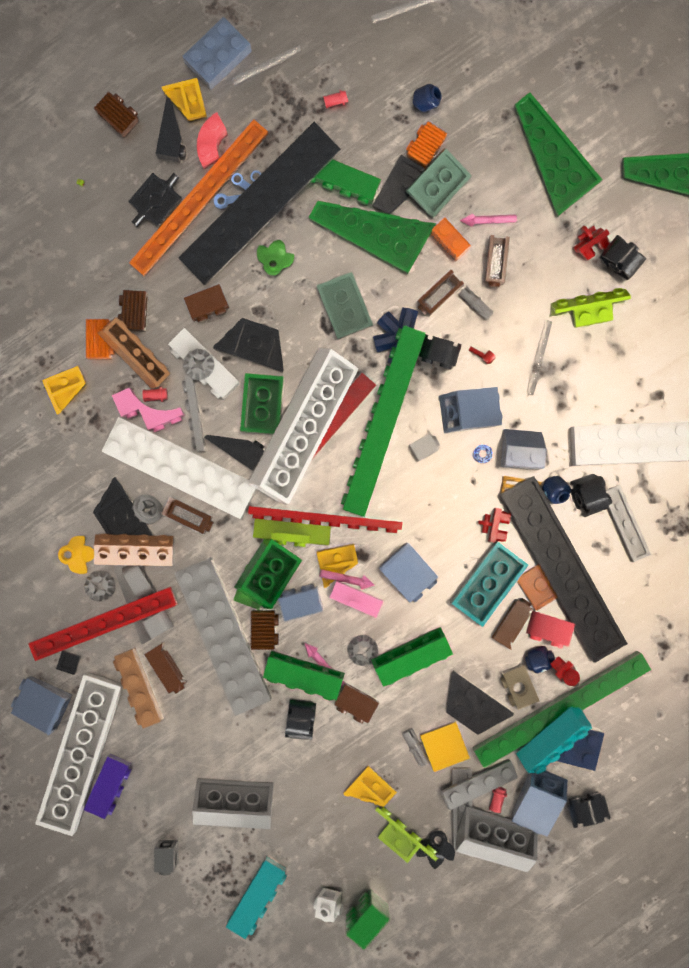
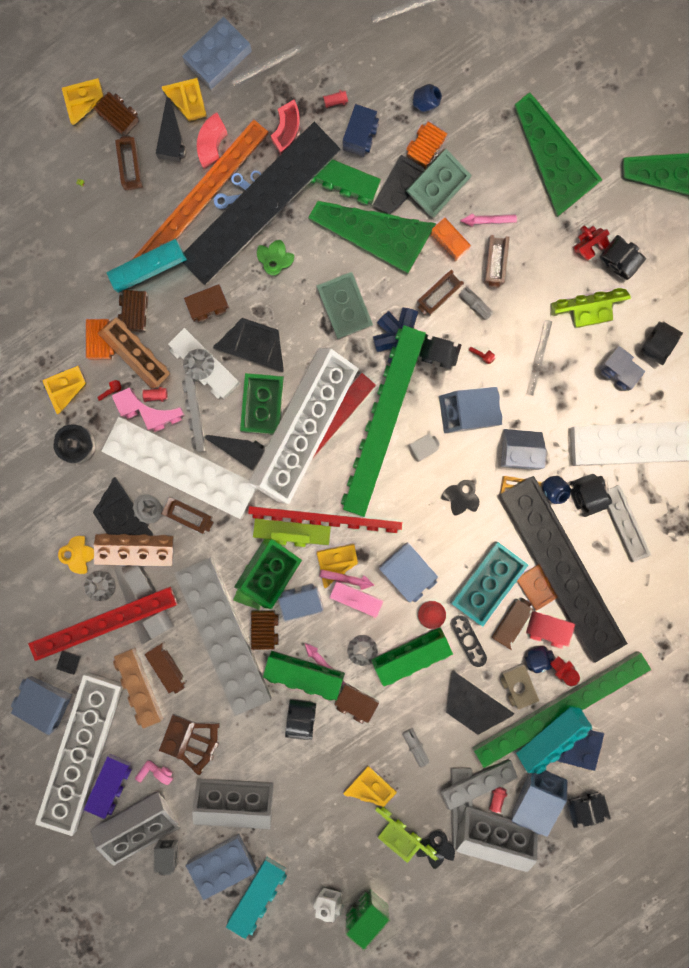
(63, 442): none -> black brick
(82, 98): none -> yellow wing
(115, 386): none -> red hand
(128, 163): none -> reddish brown window
(134, 829): none -> light grey slope
(146, 266): none -> teal brick
(155, 199): black plate -> none
(162, 774): none -> bright pink plate
(178, 736): none -> reddish brown plate
(221, 866): none -> sand blue brick
(288, 128): none -> coral brick
(359, 130): none -> dark blue brick
(432, 614): none -> red plate
(445, 746): yellow tile -> none
(459, 500): none -> black plate
(480, 651): none -> black beam
(489, 453): clear blue plate -> none
(495, 534): hips -> none
(621, 369): none -> brick
(663, 342): none -> black brick

